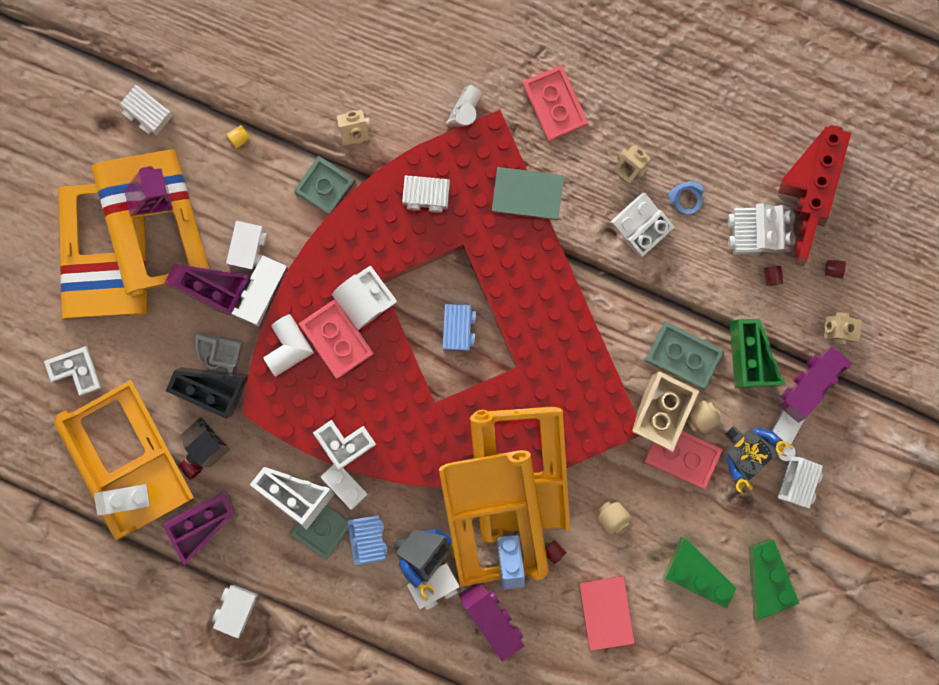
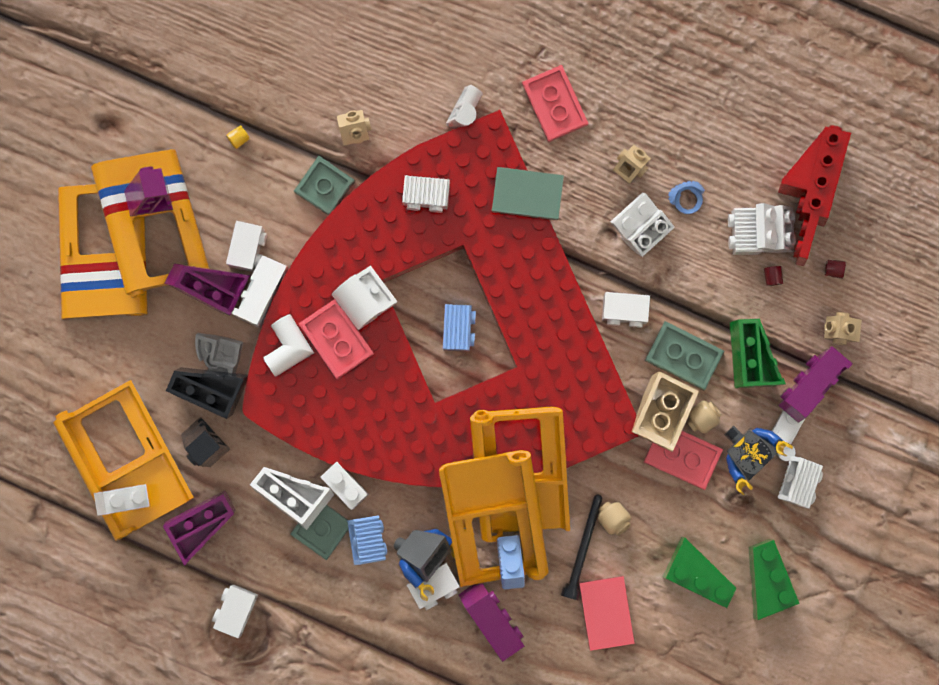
(75, 364): white brick -> none
(145, 110): white brick -> none
(189, 469): dark red hose -> none
(341, 449): white brick -> none
(554, 552): dark red hose -> none
(571, 589): none -> black piece
(625, 309): none -> white brick

